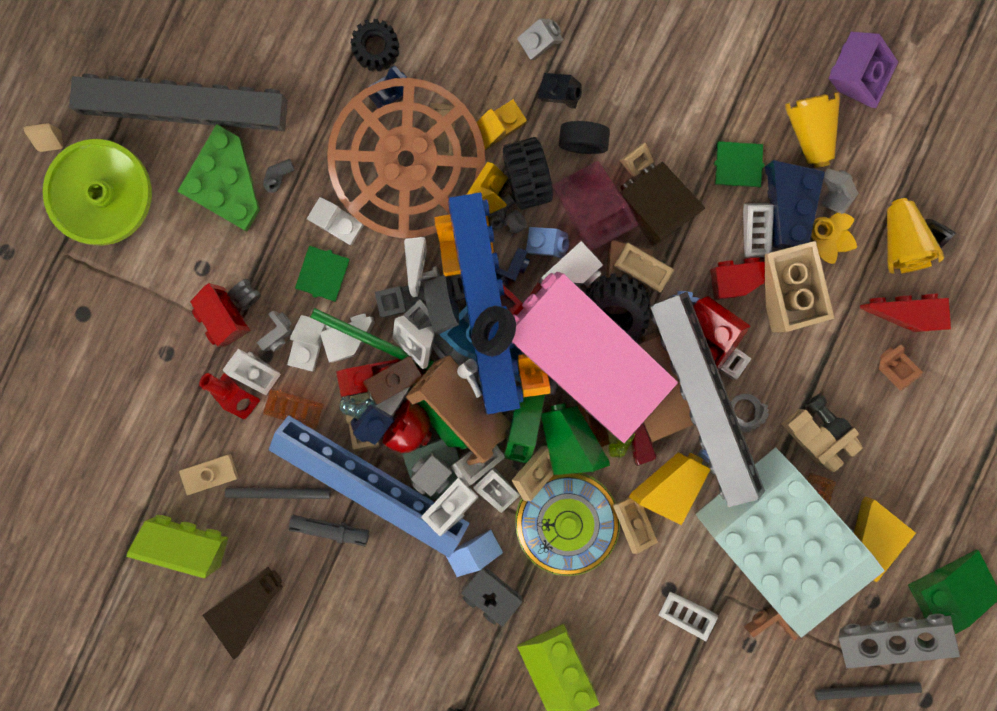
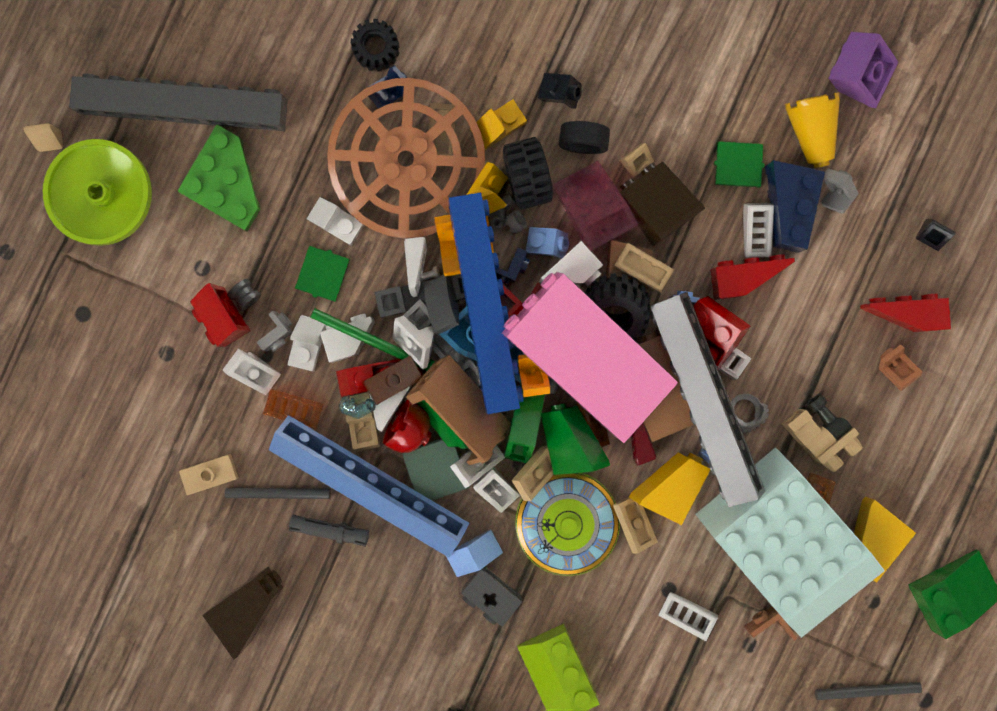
(179, 546): lime slope -> none
(228, 394): red bracket -> none
(275, 174): dark grey arm -> none
(371, 424): dark blue bracket -> none
(430, 474): light grey brick -> none
(450, 507): white slope -> none
(467, 372): white hand -> none
(504, 334): black tyre -> none
(540, 37): light grey bracket -> none
(620, 449): clear neon green arm -> none
(796, 288): tan slope -> none
(835, 238): yellow plate -> none
(909, 239): yellow cone -> none
(913, 649): light grey brick -> none

